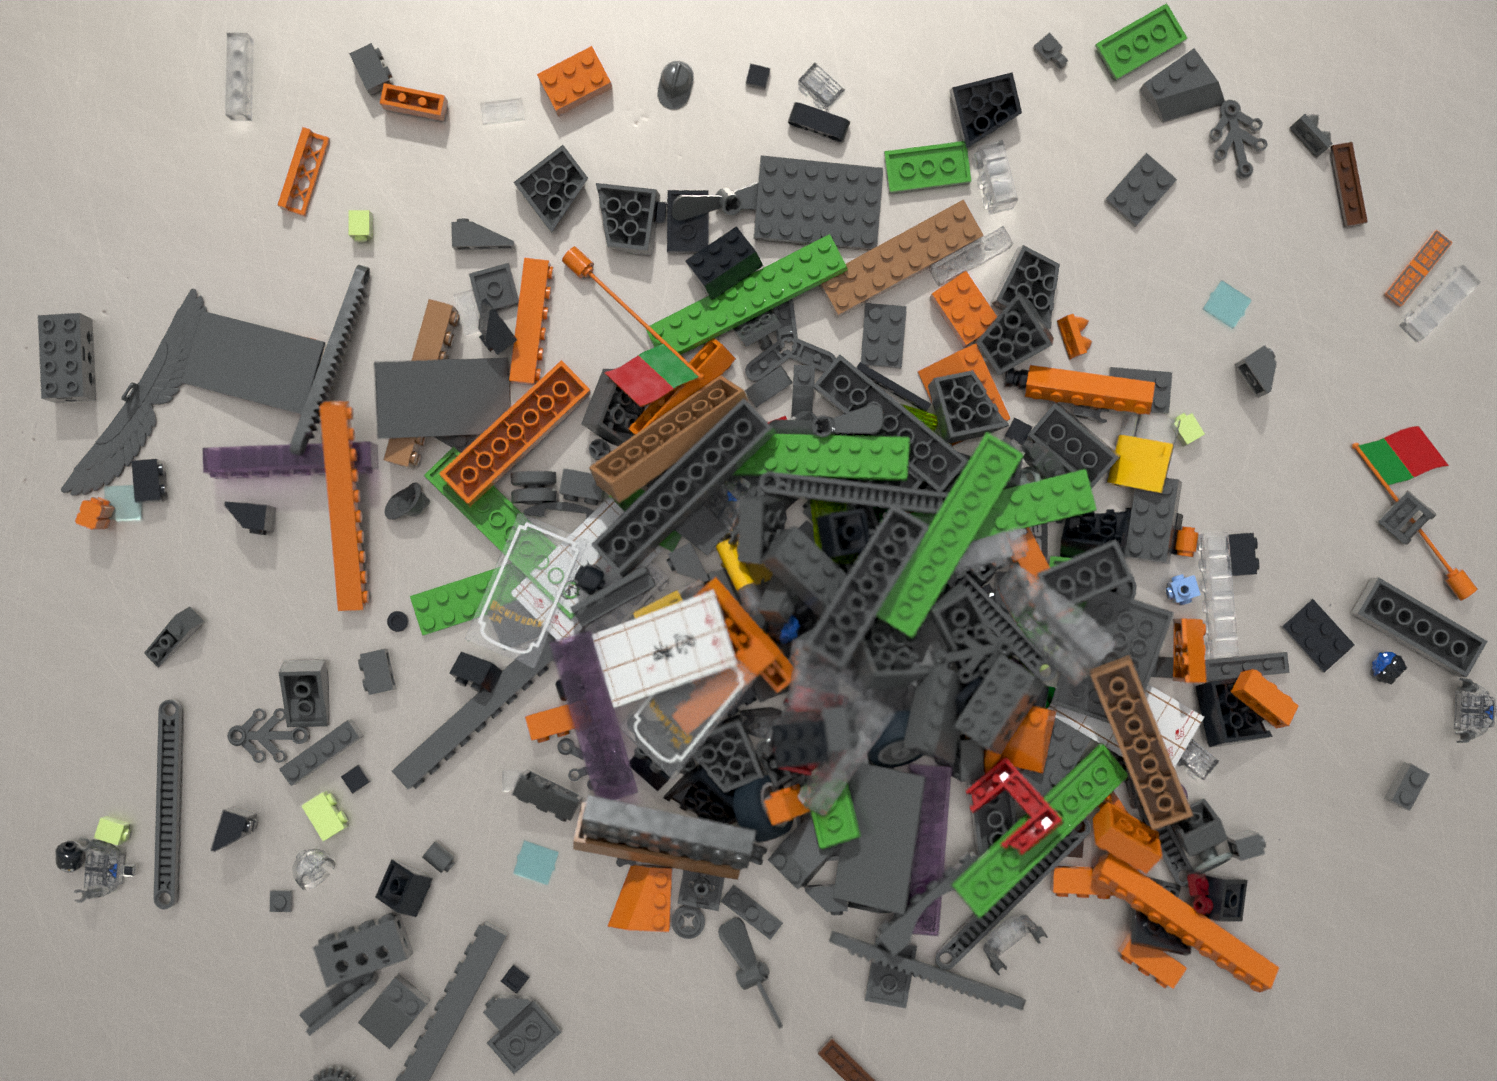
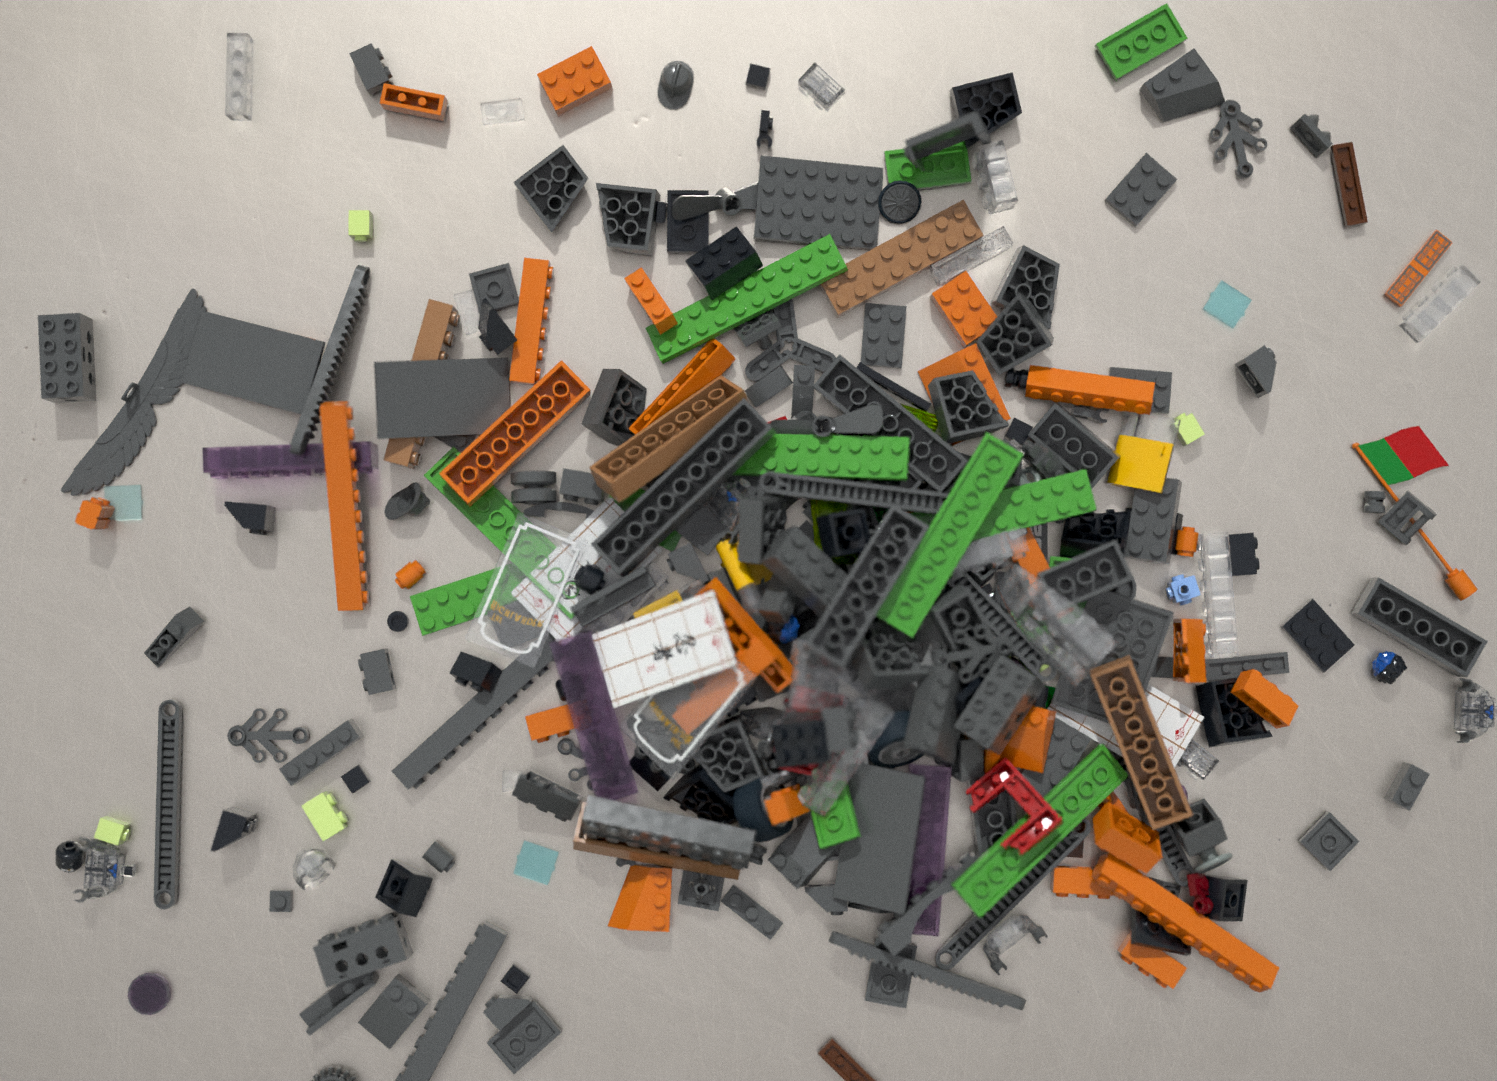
(148, 481): black brick -> none
(149, 993): none -> tile
(296, 168): orange fence -> none
(305, 692): dark grey slope -> none
(410, 574): none -> orange brick
(472, 236): dark grey slope -> none
(599, 446): dark grey wheel -> none
(650, 300): none -> orange brick
(652, 371): flag -> none
(678, 921): dark grey gear -> none
(752, 972): dark grey piece -> none
(765, 124): none -> black plate
(774, 778): none -> clear tile
(818, 122): black beam -> none
(899, 202): none -> dark grey wheel
(944, 137): none -> dark grey panel
(1050, 49): dark grey plate -> none
(1070, 329): orange tile -> none
(1246, 845): dark grey brick -> none
(1328, 841): none -> dark grey plate
(1374, 501): none -> dark grey wheel

